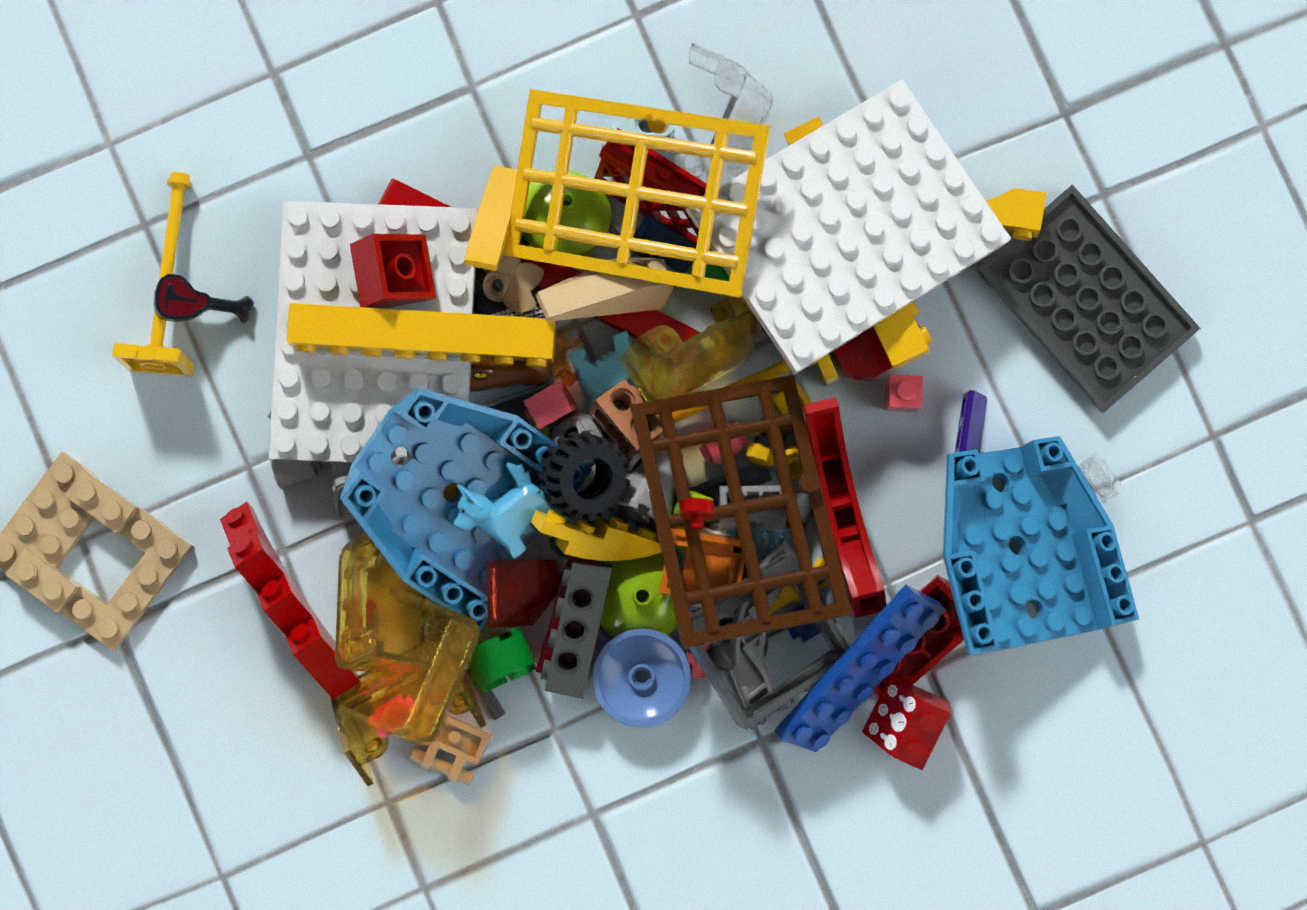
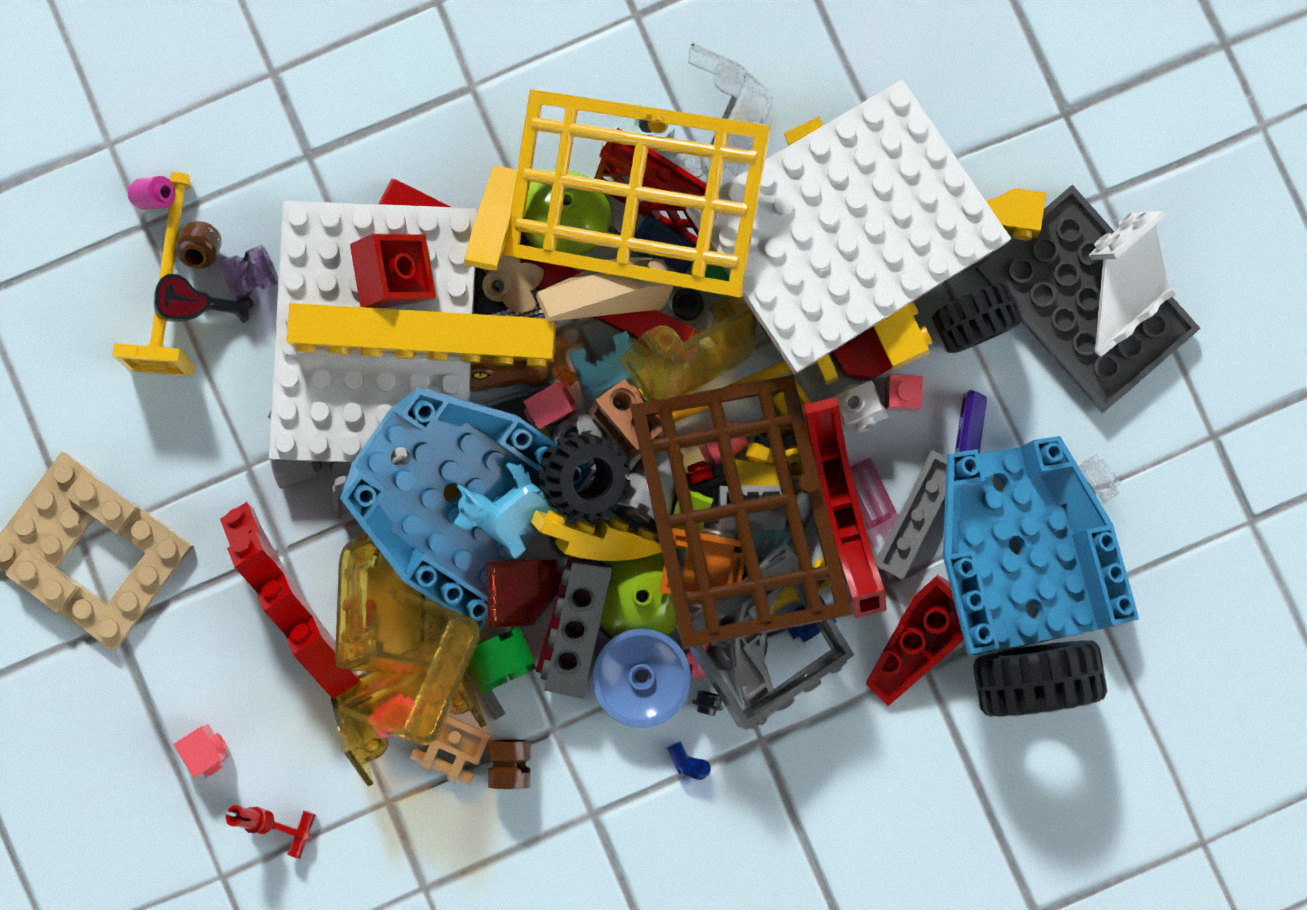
(151, 193): none -> dark pink brick
(198, 245): none -> reddish brown head
(202, 751): none -> coral brick
(249, 272): none -> clear purple wheel
(261, 821): none -> red pin
(509, 764): none -> reddish brown wheel
(686, 765): none -> clear blue arm
(687, 304): none -> black tile
(697, 510): red tile -> none
(699, 473): none -> red plate
(708, 702): none -> black plate
(756, 474): none -> yellow tile
(857, 468): none -> clear pink tile
(860, 669): blue plate -> none
(861, 406): none -> white brick
(907, 721): red slope -> none
(914, 518): none -> light grey plate
(976, 317): none -> black tyre
(1040, 678): none -> black tyre
(1132, 278): none -> white piece

